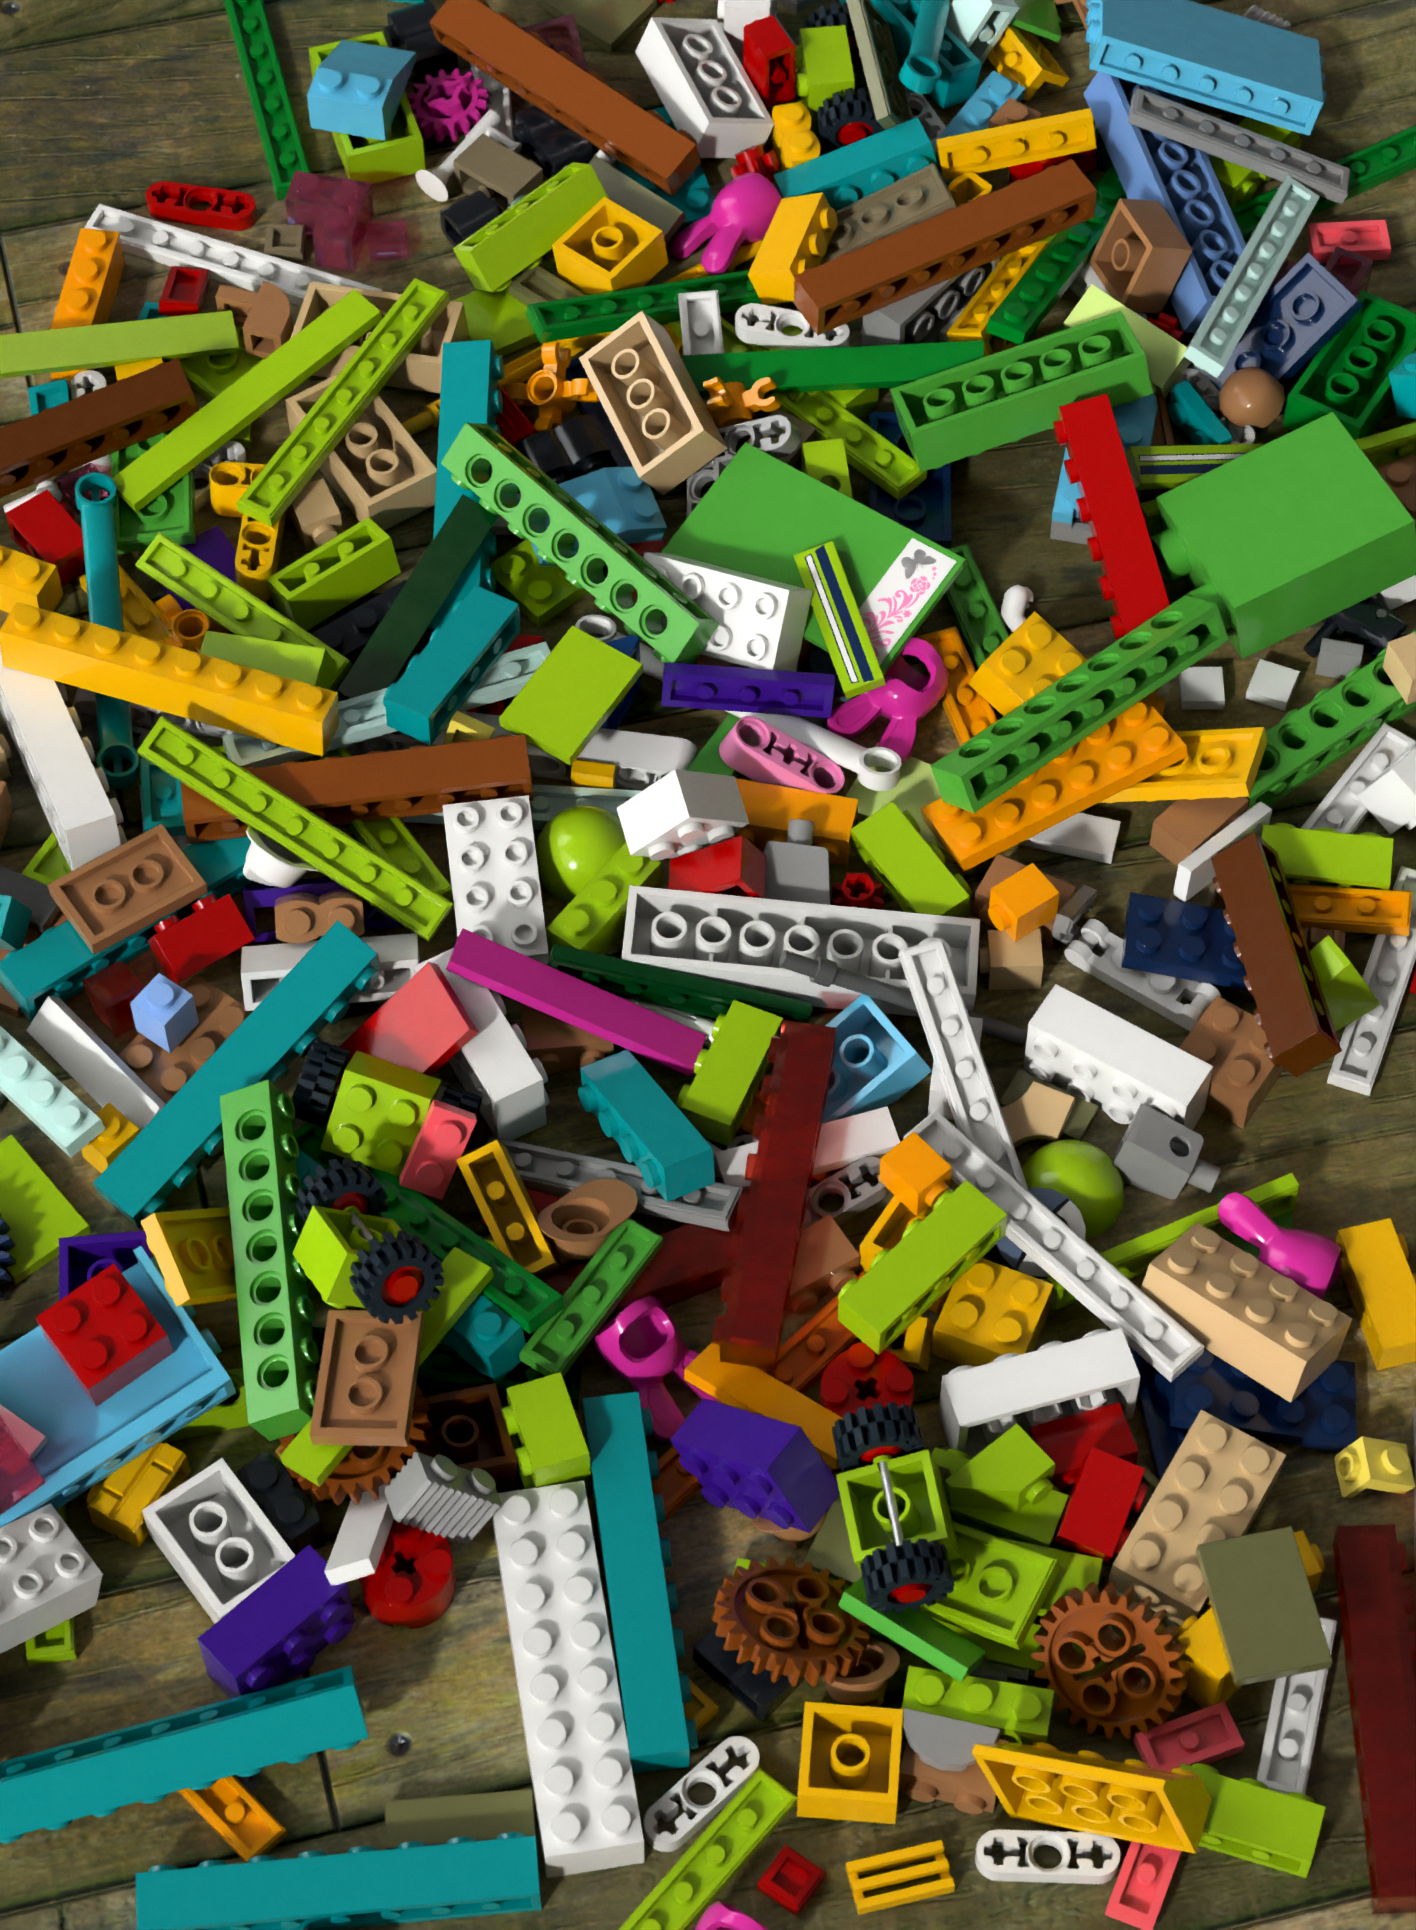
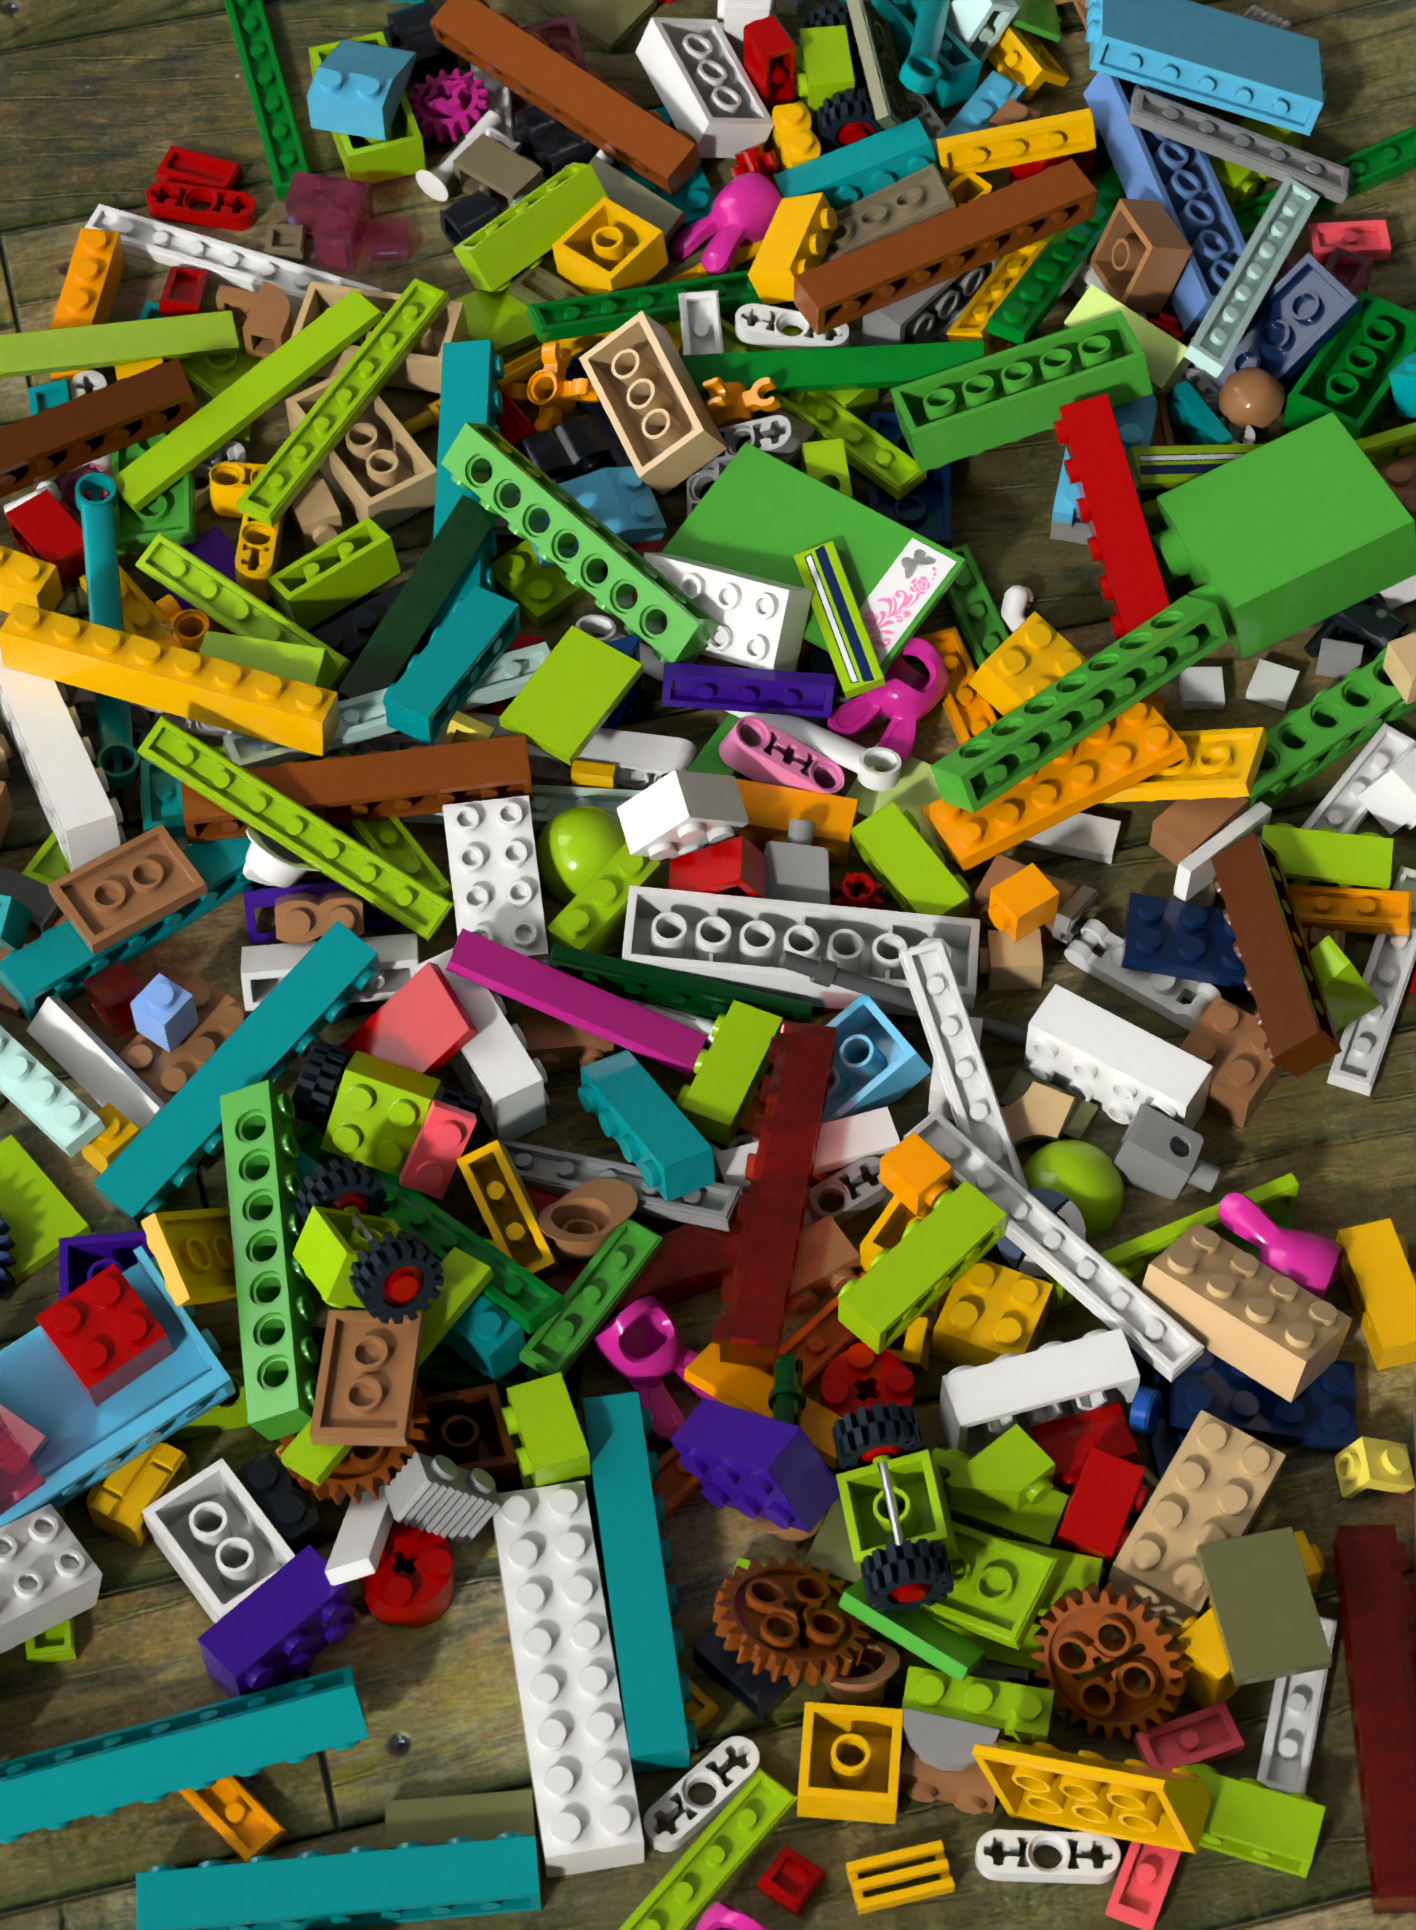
(198, 169): none -> red tile
(200, 938): red brick -> none
(787, 1396): none -> dark green pin
(1145, 1410): none -> blue tile

